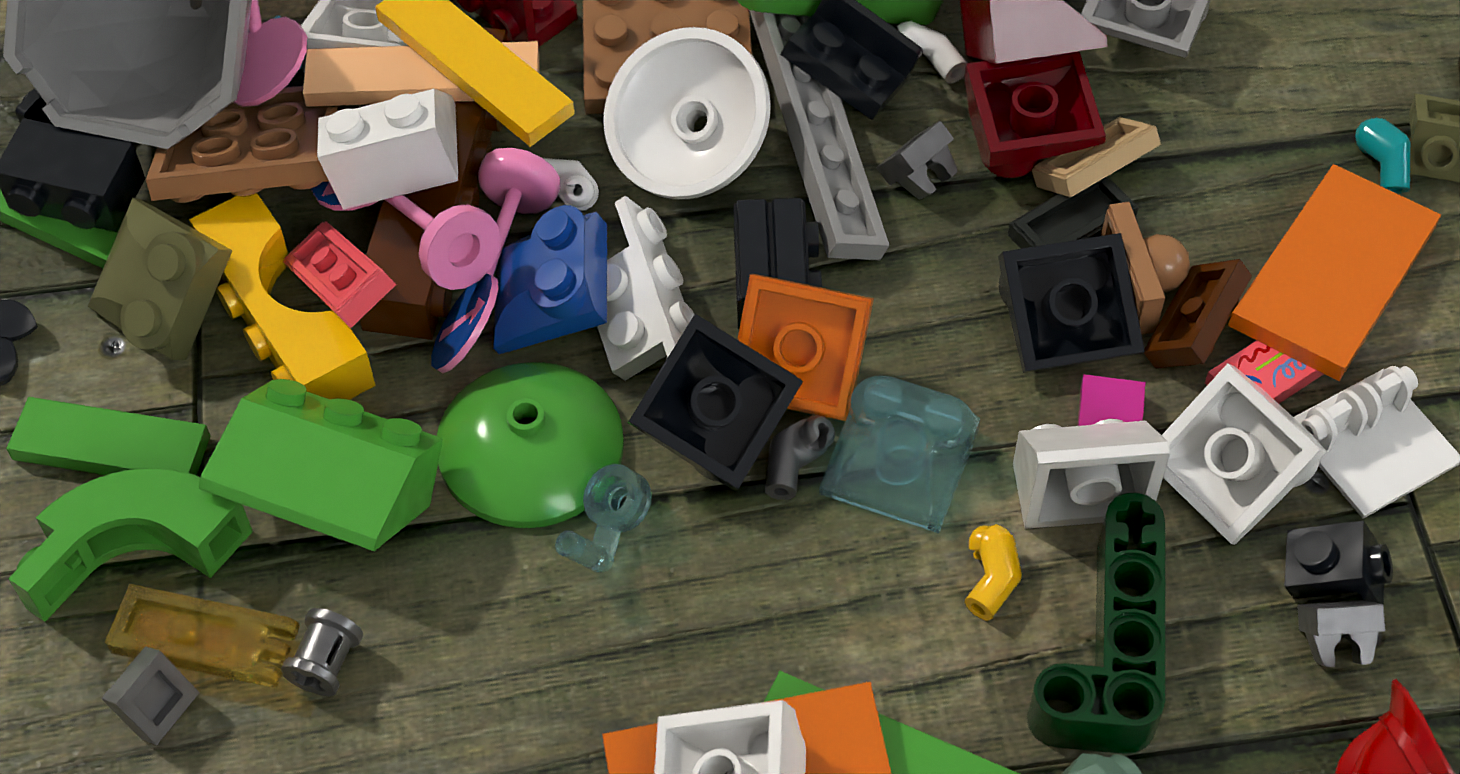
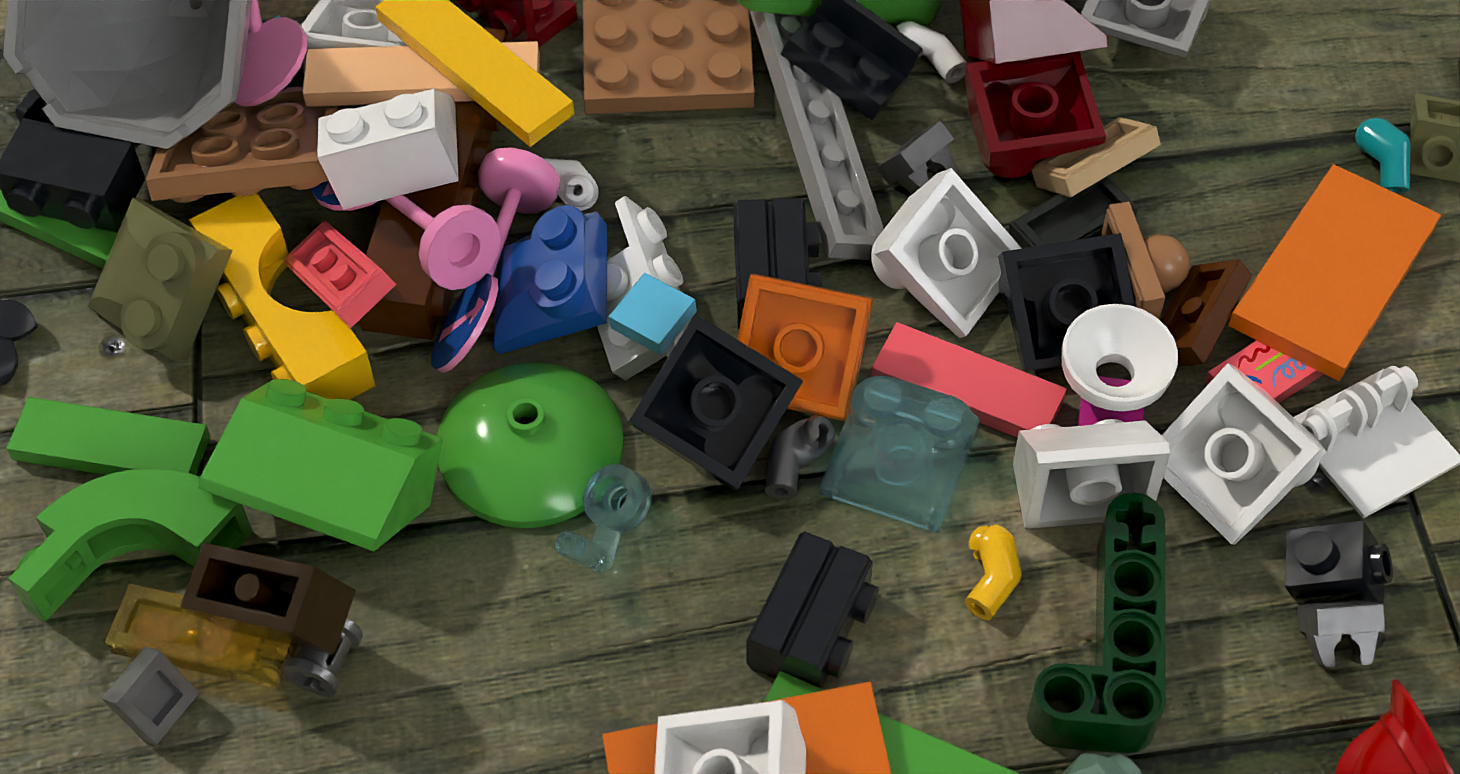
(268, 598): none -> dark brown brick
(652, 313): none -> medium azure tile
(662, 96): white dish -> none
(812, 612): none -> black brick
(944, 251): none -> white slope
(992, 390): none -> coral tile
(1124, 337): none -> white piece

